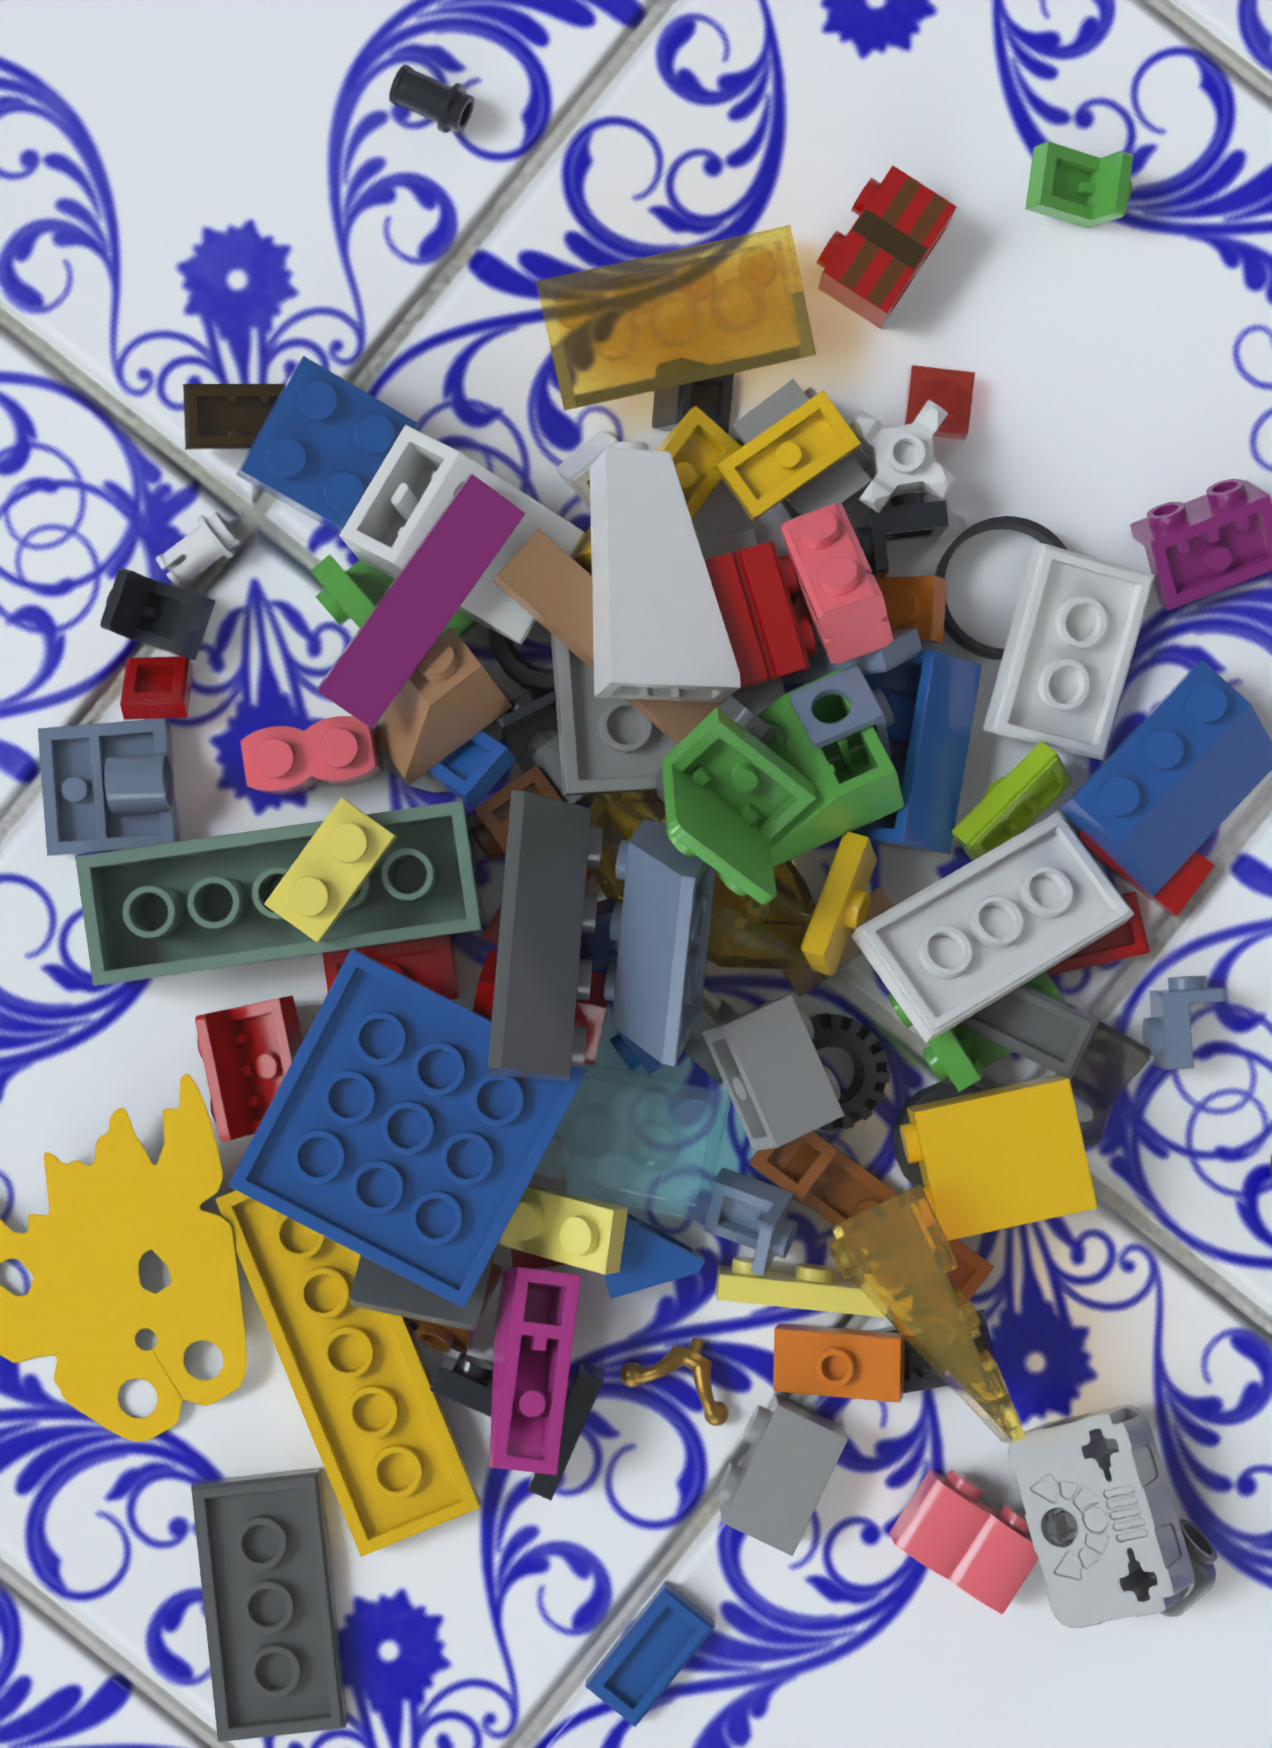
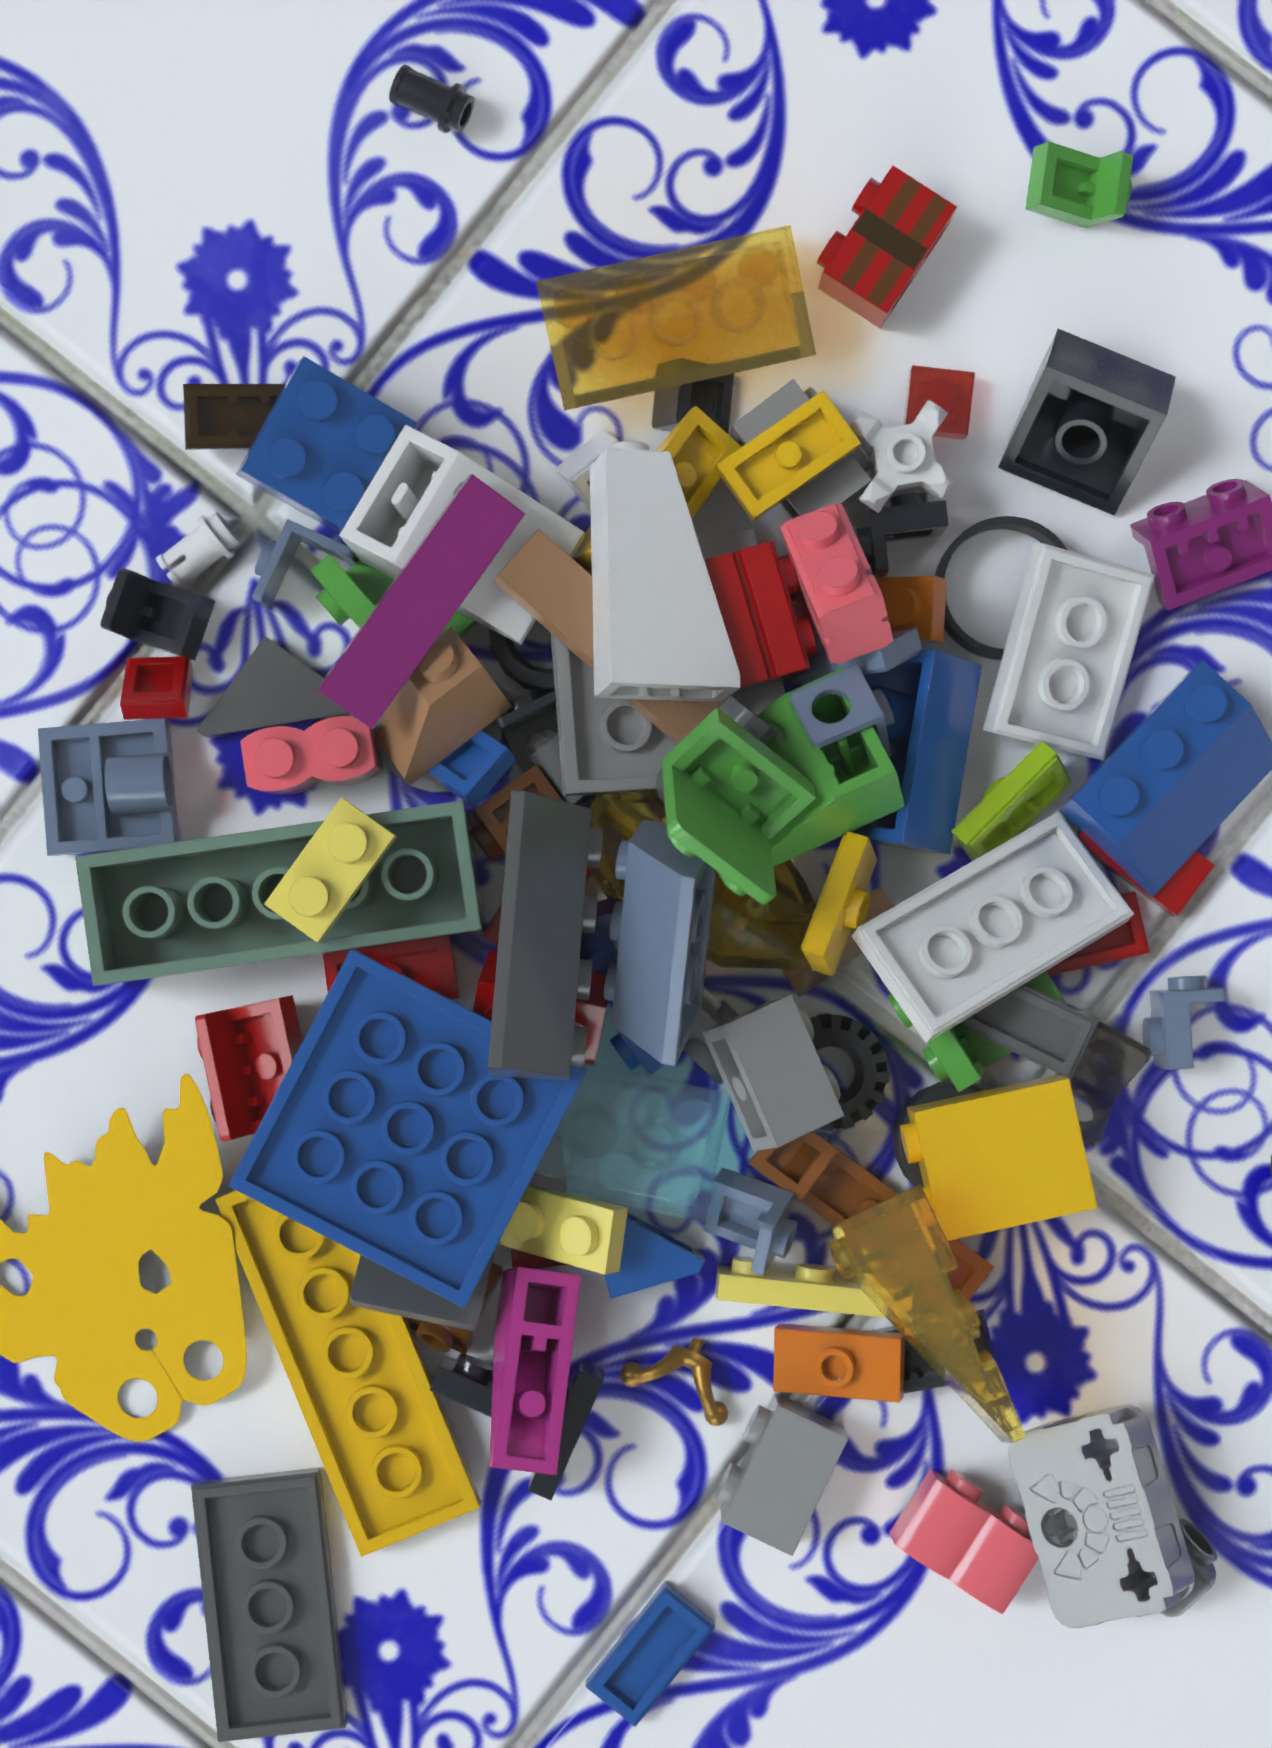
(269, 693): none -> dark grey tile
(278, 555): none -> sand blue bracket
(1087, 422): none -> black slope

